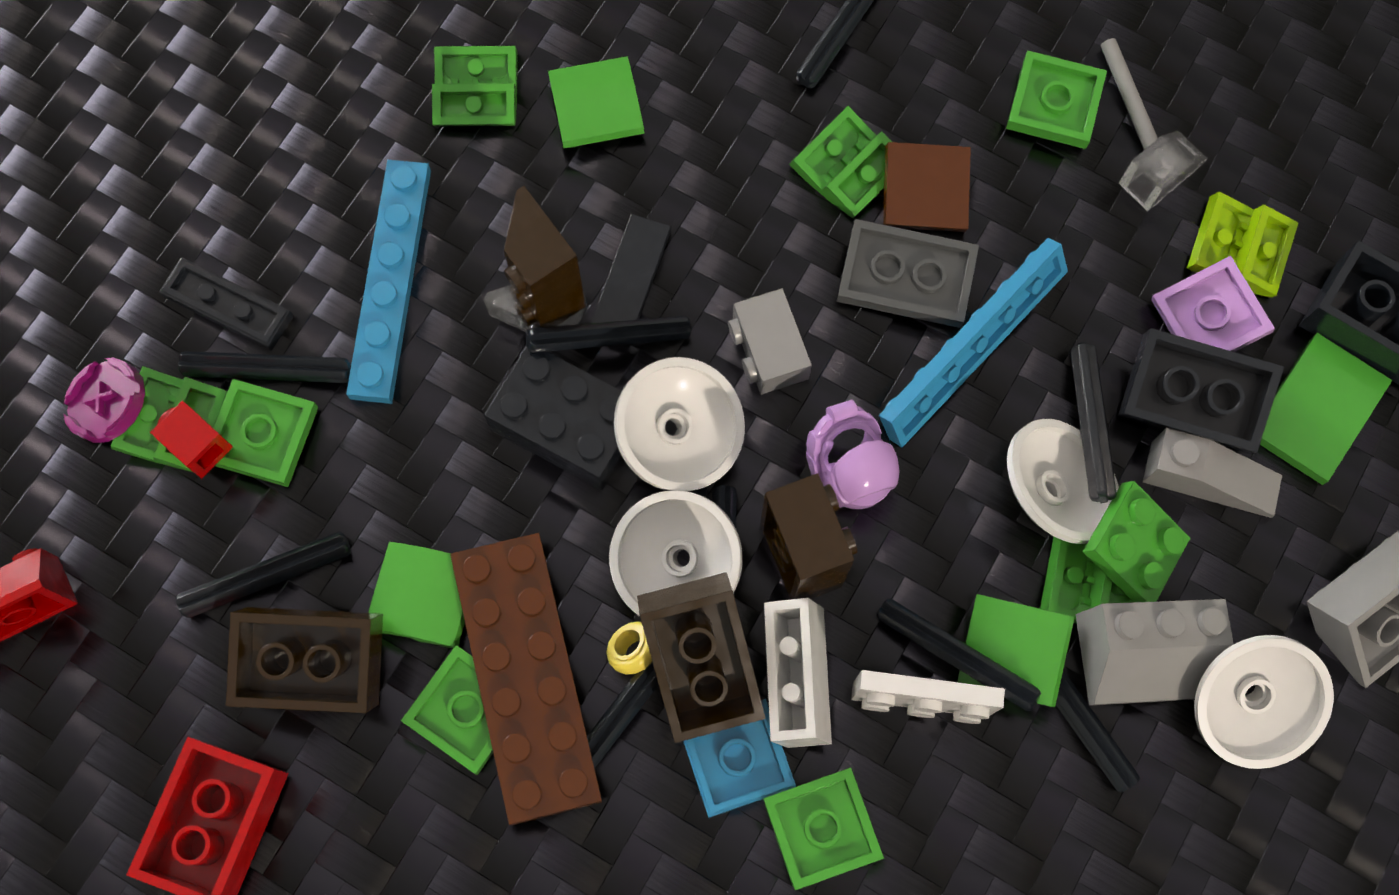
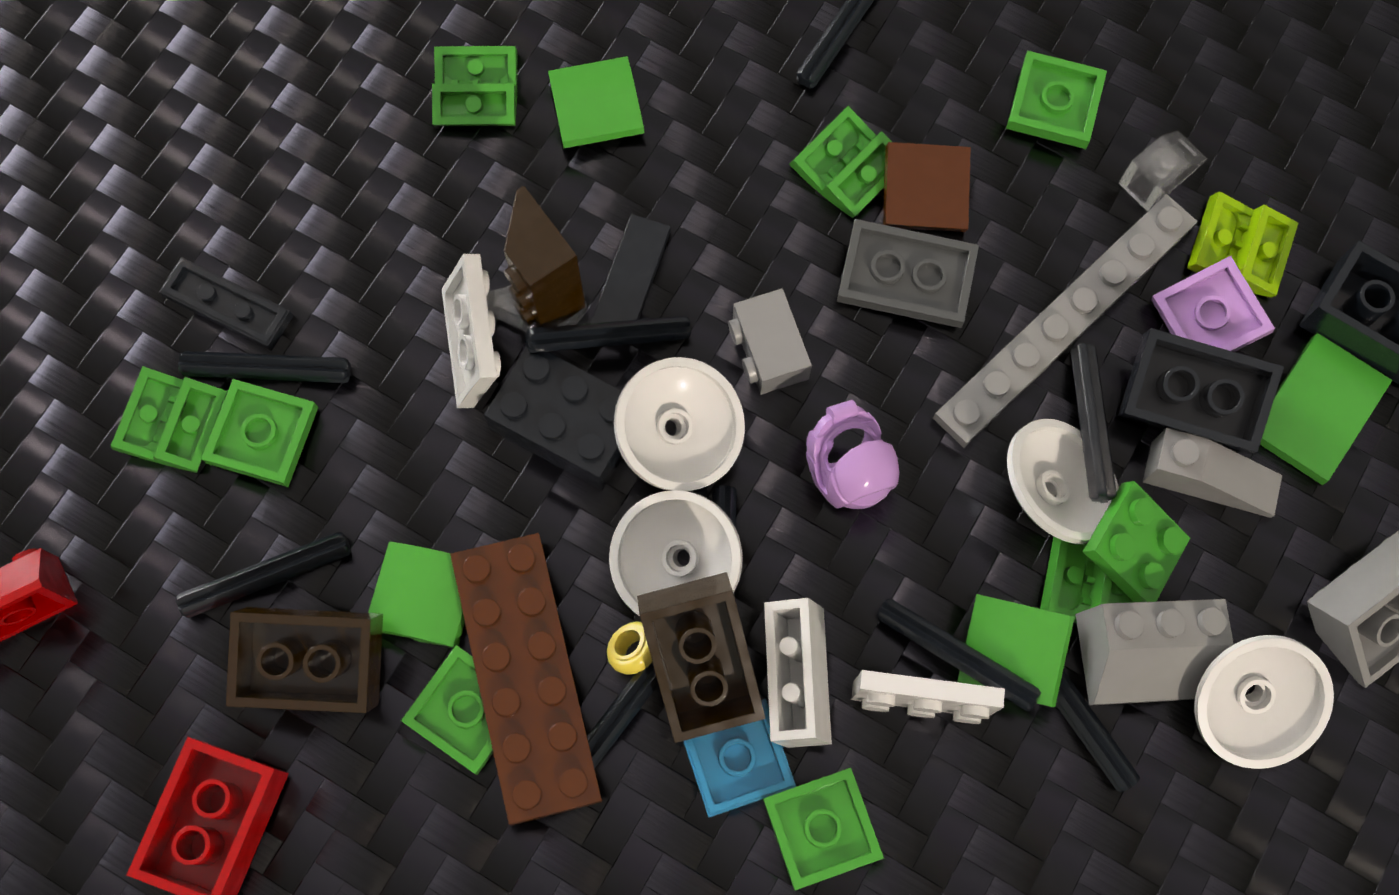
(104, 400): magenta tile -> none
(191, 439): red brick -> none
(389, 282): dark azure plate -> none
(470, 331): none -> white plate
(807, 538): dark brown brick -> none
(973, 342): dark azure plate -> none
(1064, 321): none -> light grey plate
(1129, 92): light grey bar -> none

